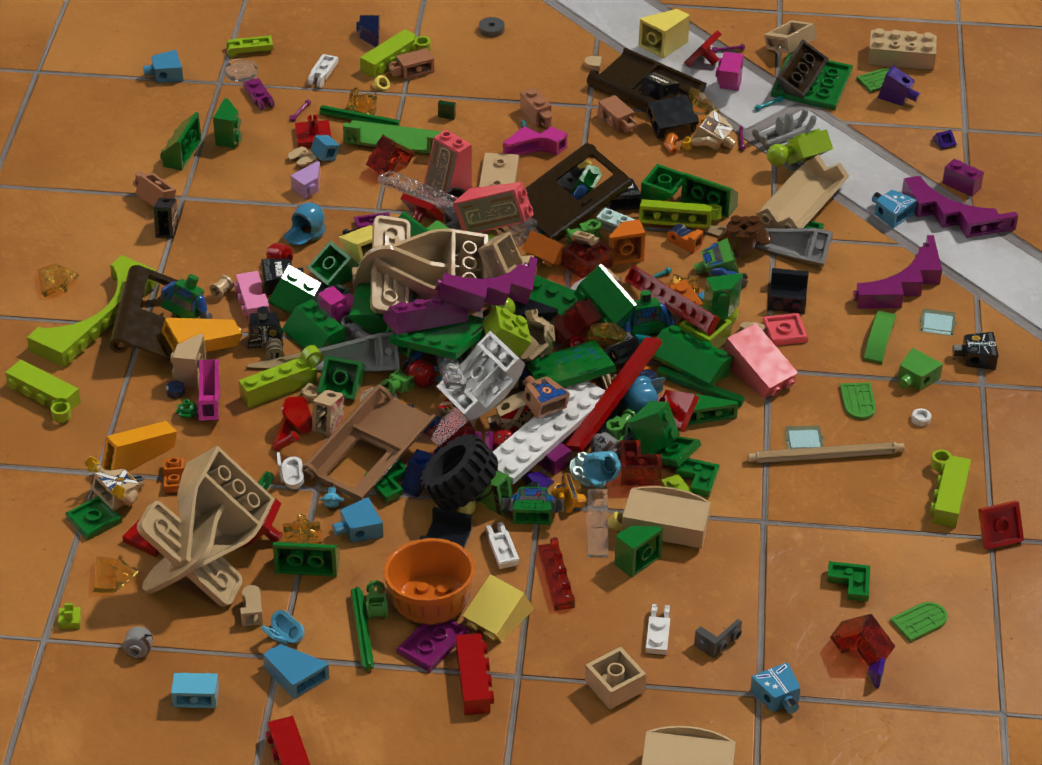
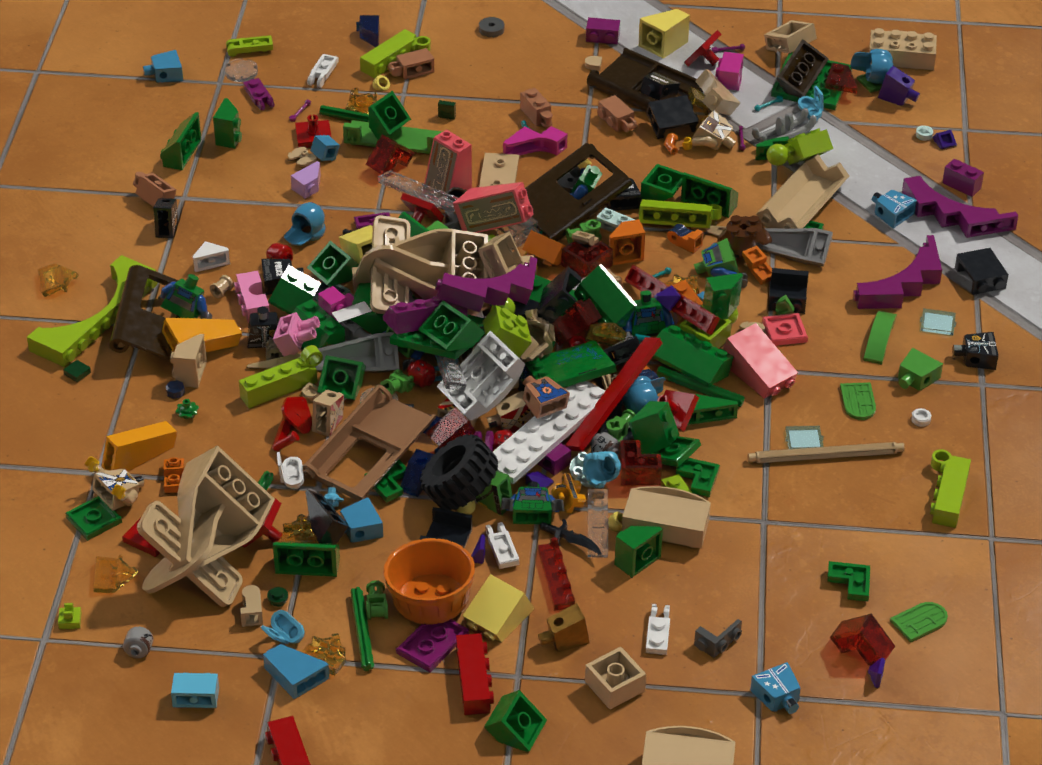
(44, 389): lime hinge -> none
(77, 370): none -> dark green tile
(209, 390): dark pink arch -> none
(210, 256): none -> white slope
(277, 596): none -> dark green plate
(293, 331): none -> bright pink brick
(324, 519): none -> black slope
(328, 650): none -> clear yellow slope
(351, 311): none -> white sticker
(387, 115): none -> green slope
(451, 328): none -> green slope
(479, 551): none -> dark purple slope
(515, 721): none -> green slope
(556, 296): none -> black panel
(566, 629): none -> pearl gold torso
(570, 536): none -> black piece
(603, 30): none -> magenta brick
(668, 297): none -> dark purple slope
(716, 94): none -> tan arch
(757, 264): none -> orange slope
(762, 147): none -> green slope
(784, 306): none -> bright green tile
(813, 105): none -> medium azure bracket
(841, 79): none -> clear red wing
(881, 63): none -> dark azure piece
(924, 133): none -> light aqua tile
(983, 269): none -> black panel
(1001, 524): red tile -> none

